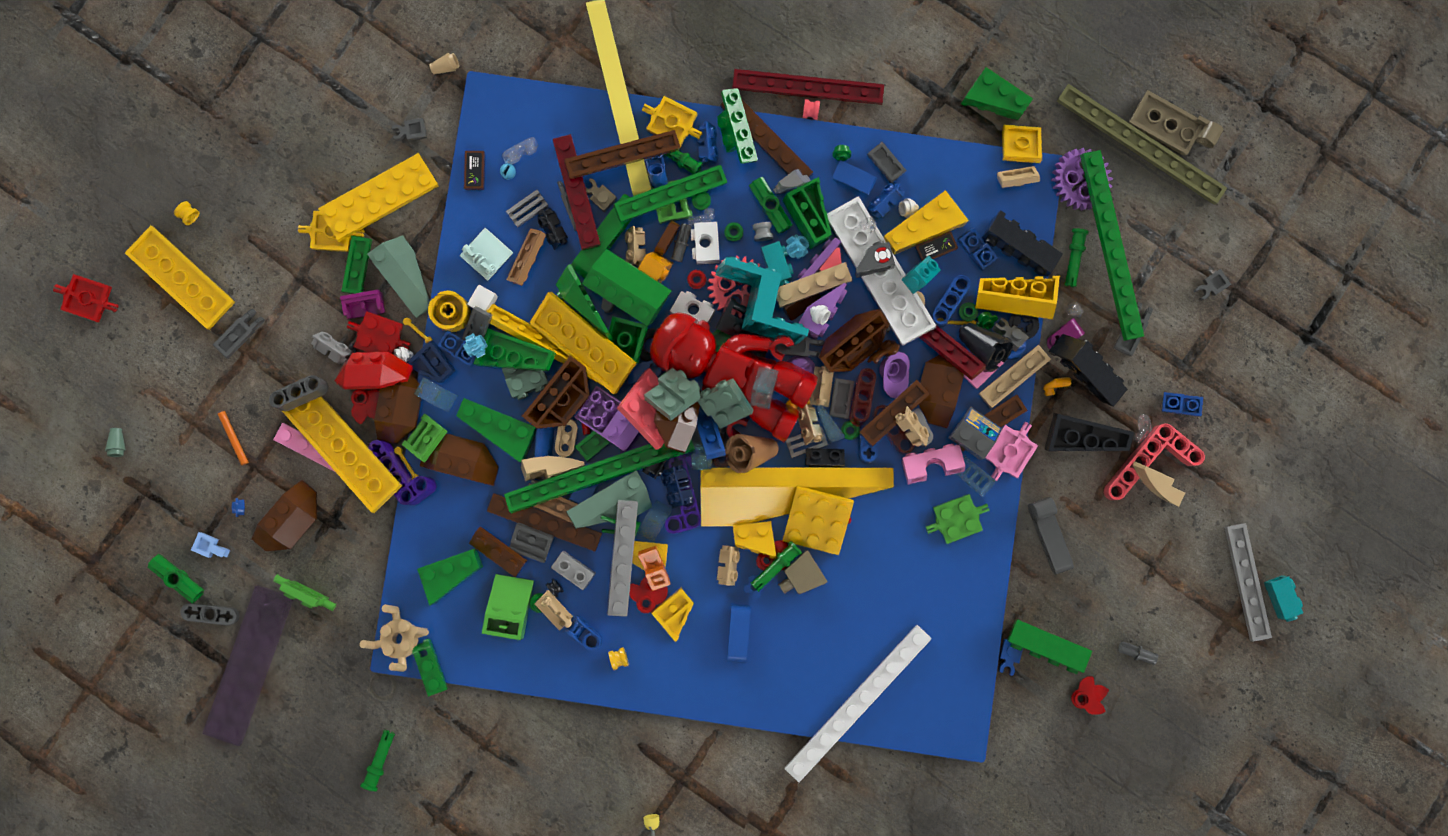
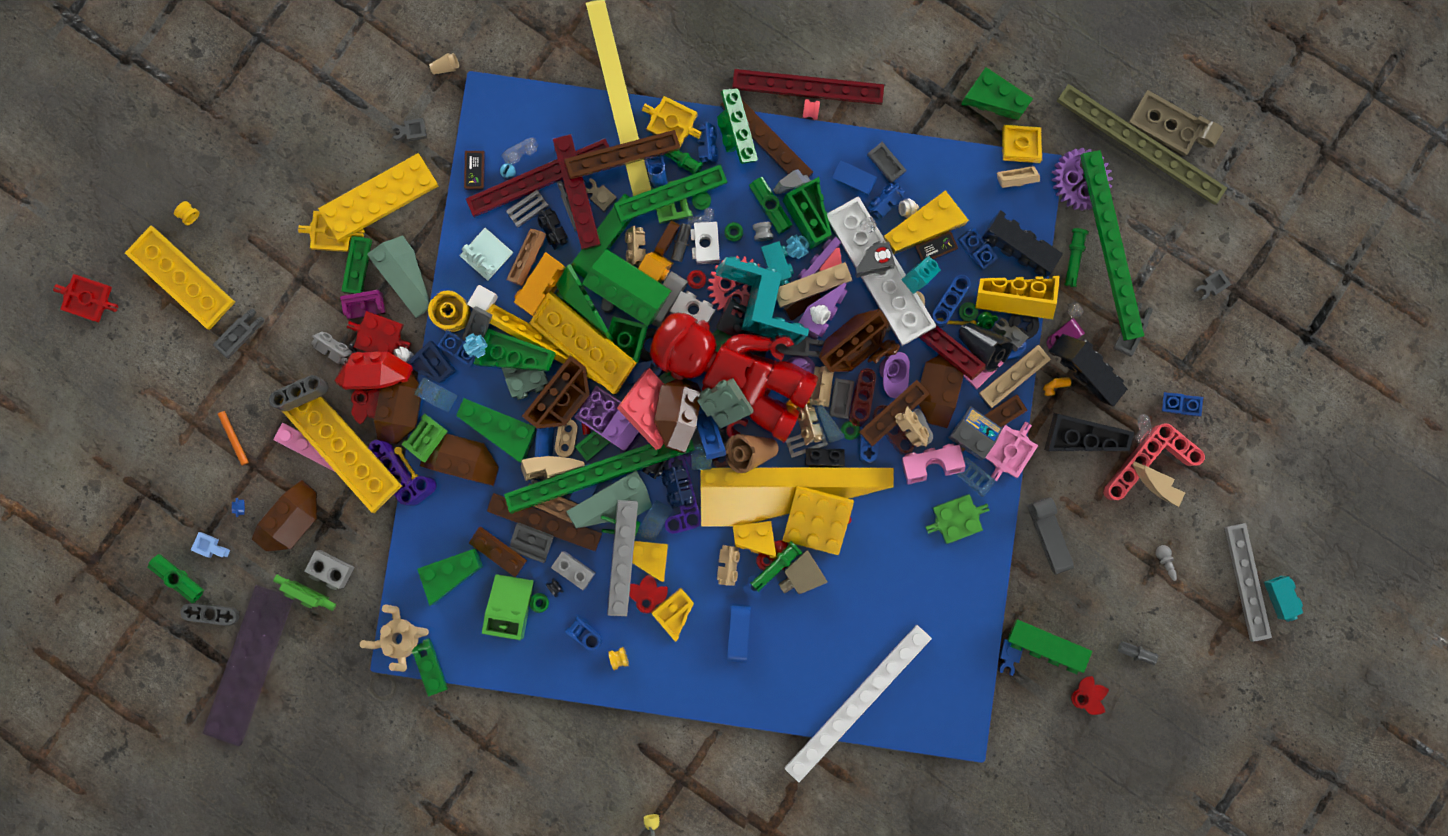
(115, 444): sand green cone -> none
(330, 564): none -> light grey brick
(375, 769): green pin -> none
(407, 321): yellow hinge -> none
(523, 184): none -> dark red plate
(539, 284): none -> light orange wedge
(554, 610): tan hinge -> none
(654, 568): orange slope -> none
(673, 394): sand green plate -> none
(676, 284): none -> light grey beam
(764, 387): clear light blue slope -> none
(842, 152): green plate -> none
(1164, 554): none -> light grey bar

